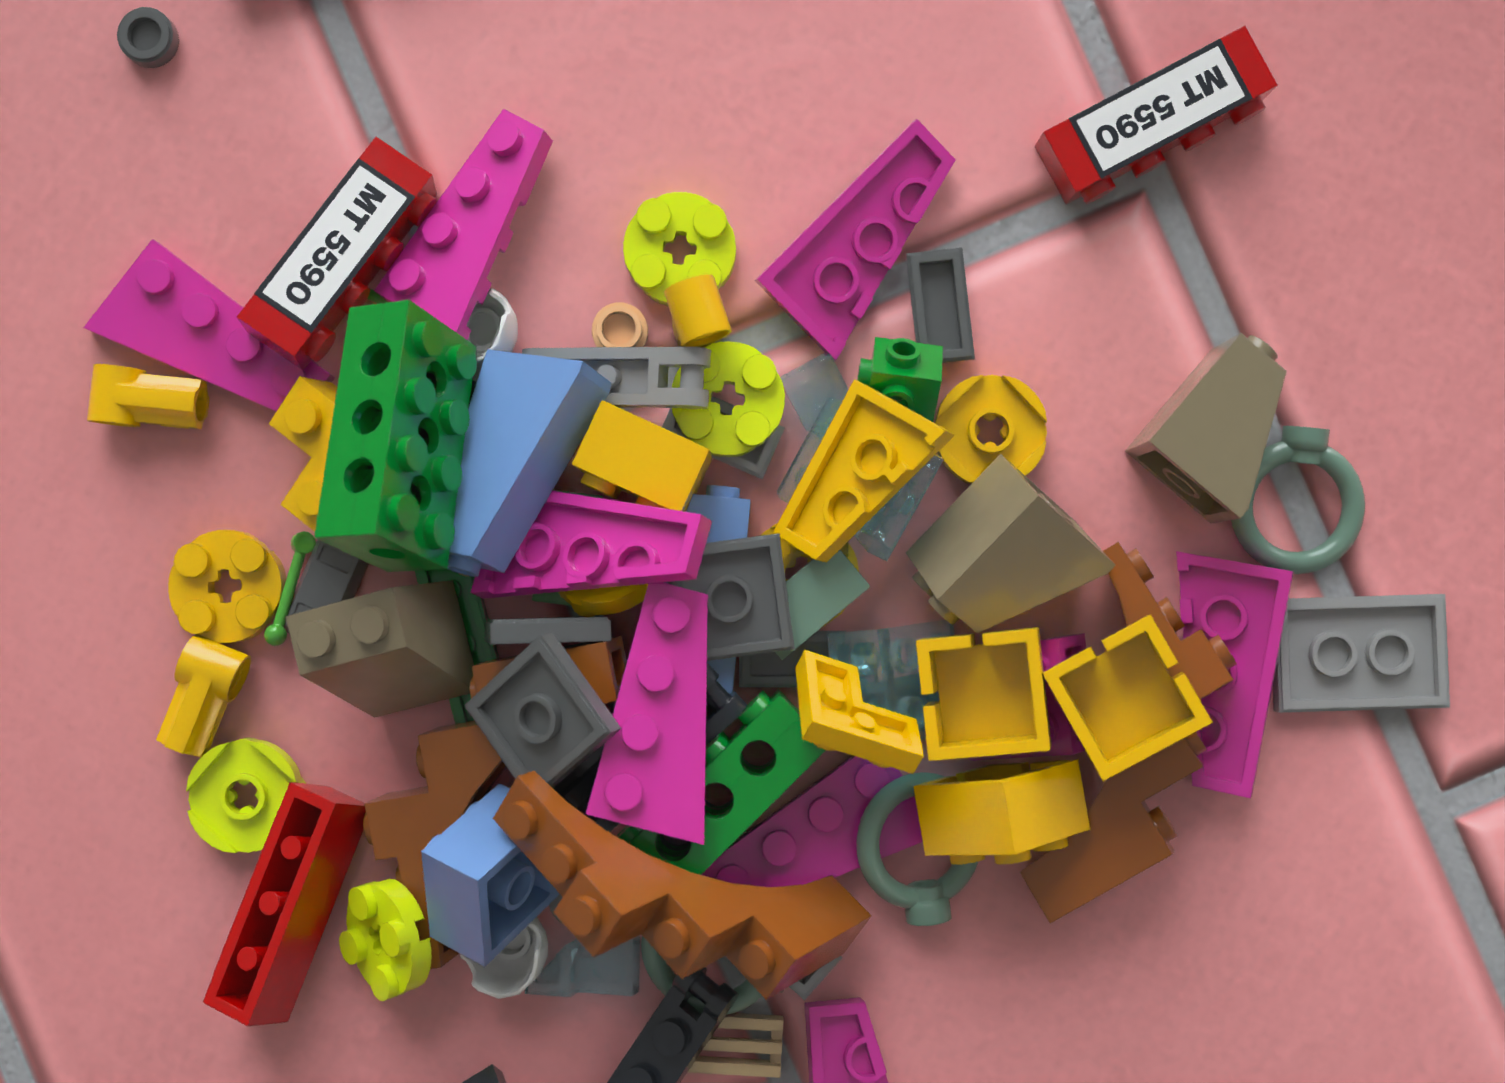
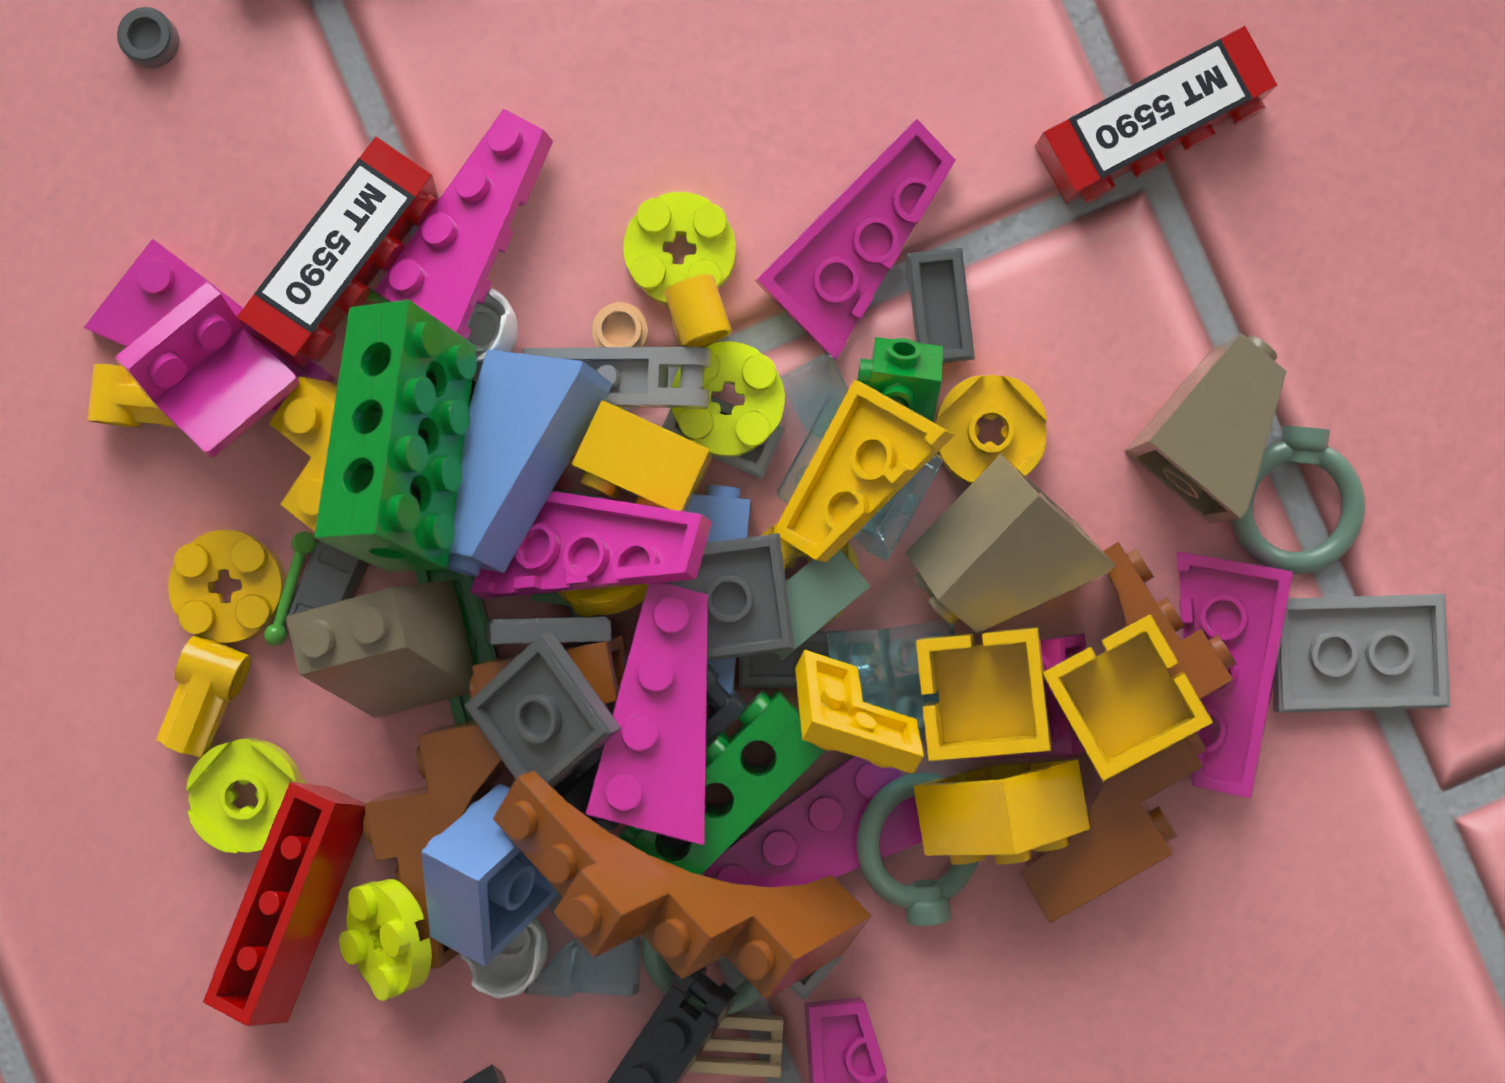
(207, 371): none -> dark pink bracket

